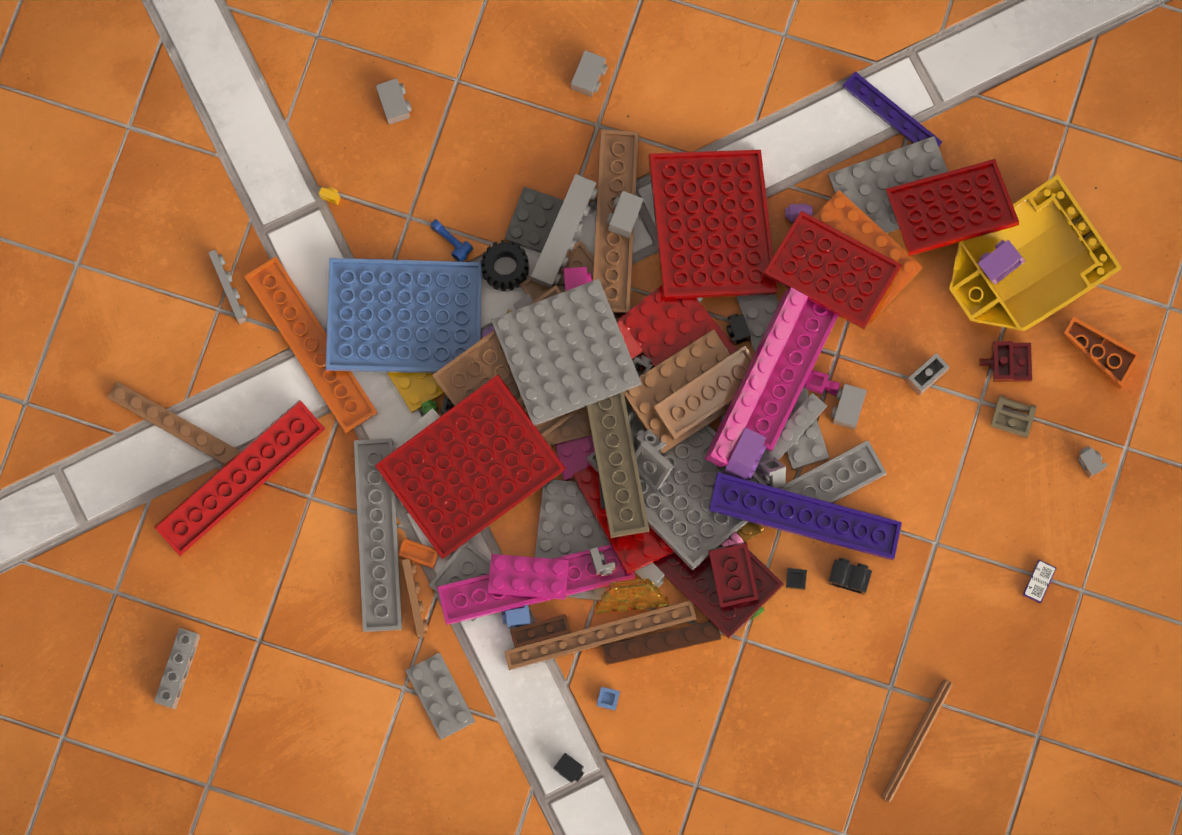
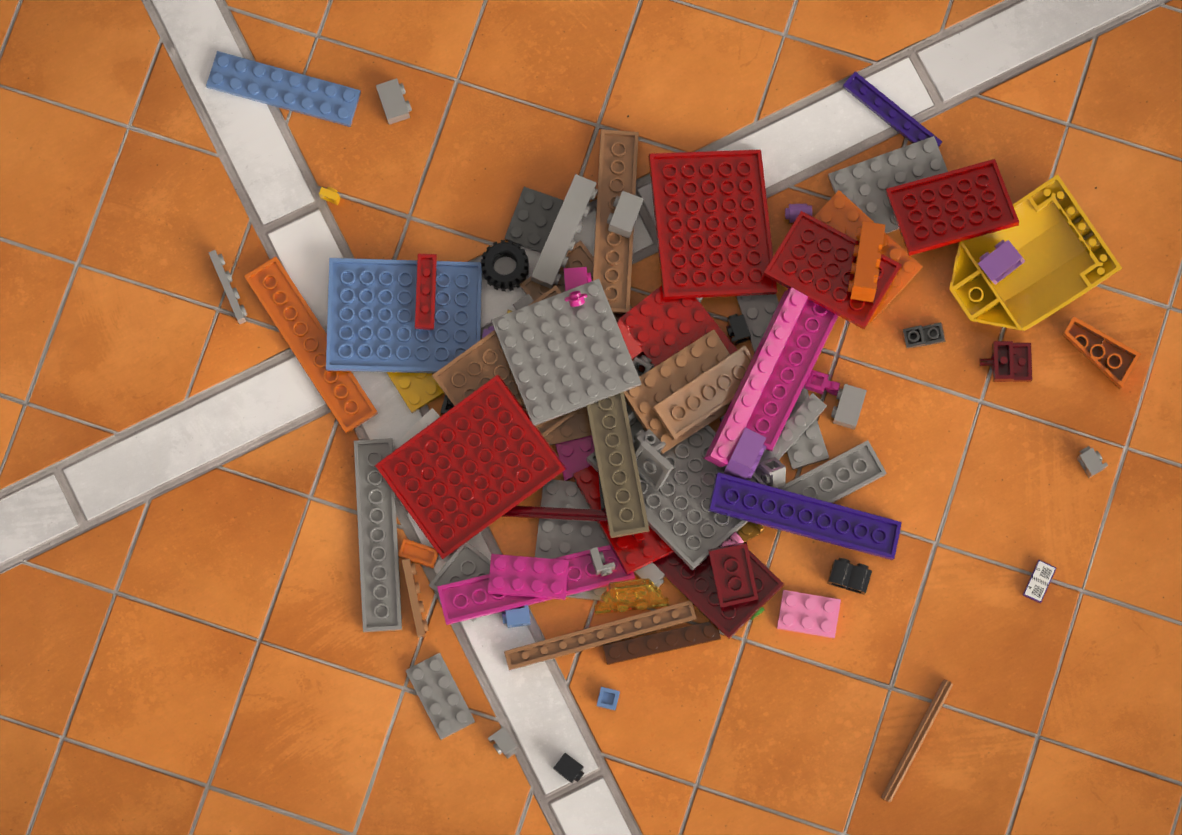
(172, 423): medium nougat plate -> none
(177, 669): light grey brick -> none
(239, 477): red plate -> none
(283, 89): none -> medium blue plate
(425, 291): none -> red plate
(428, 405): bright green plate -> none
(461, 250): blue brick -> none
(503, 743): none -> light grey brick
(540, 631): reddish brown plate -> none
(557, 513): none -> dark red axle
(576, 298): none -> dark pink plate
(588, 74): light grey brick -> none
(796, 578): black plate -> none
(808, 614): none -> bright pink plate
(867, 261): none -> orange wedge
(924, 335): none -> dark grey slope
(927, 374): light grey brick -> none
(1012, 422): dark tan plate -> none

